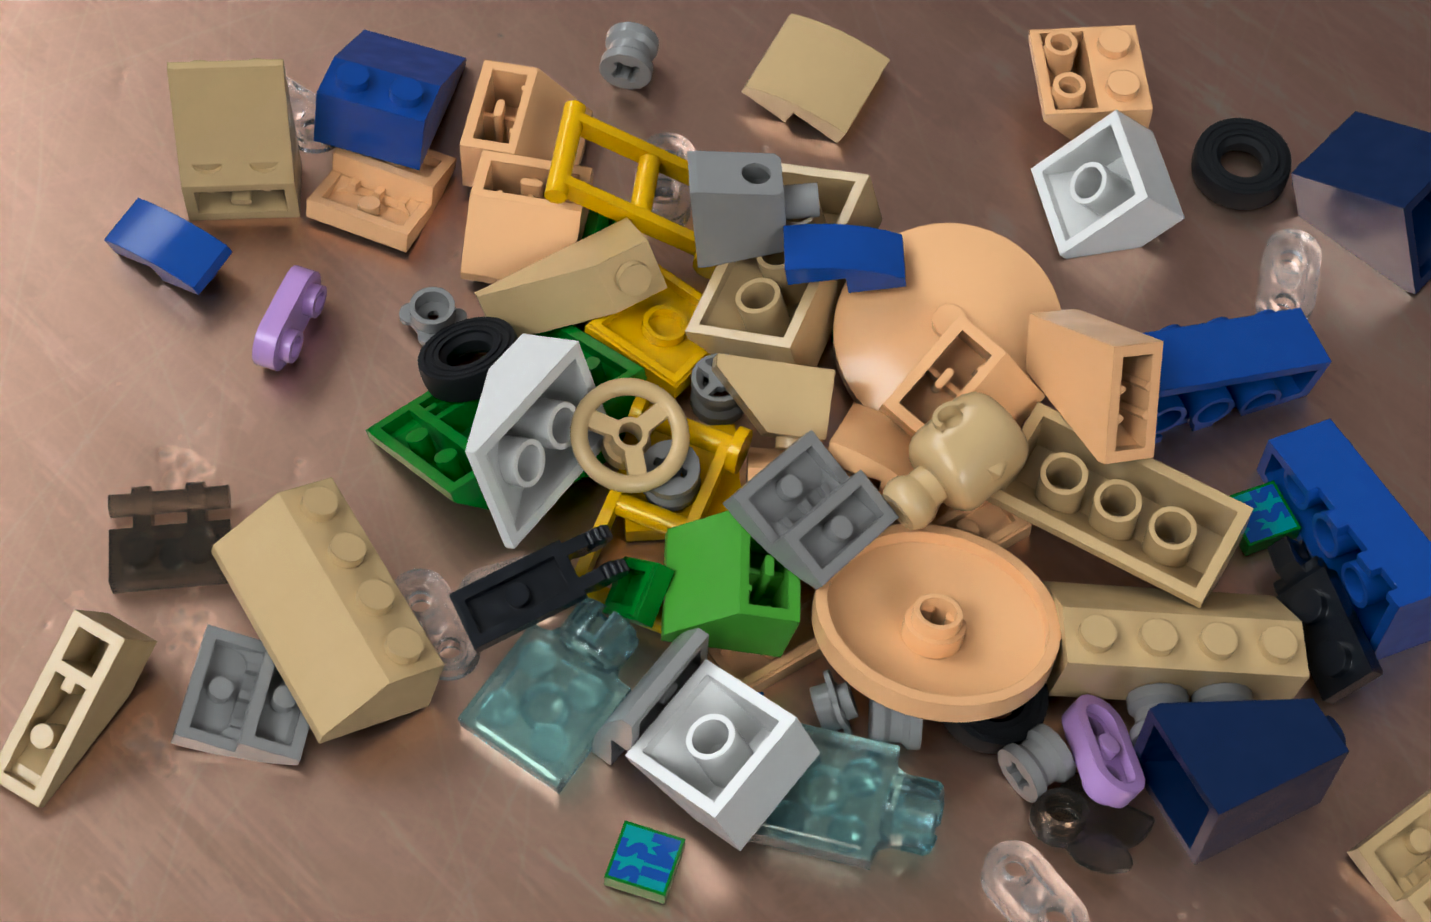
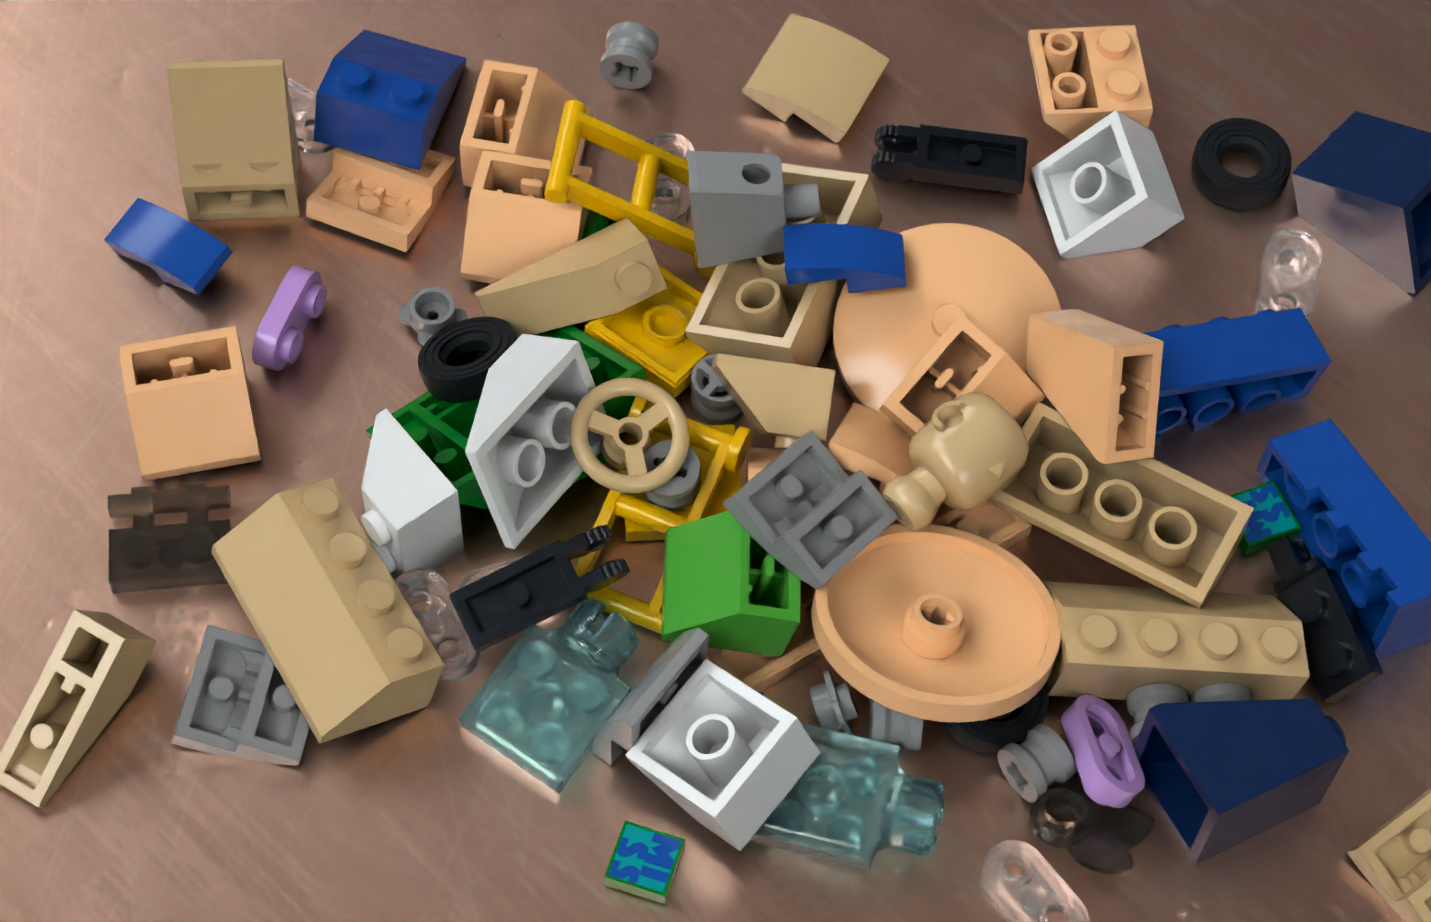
(189, 403): none -> light nougat slope
(408, 502): none -> white slope
(640, 592): green tile -> none
(950, 157): none -> black hinge

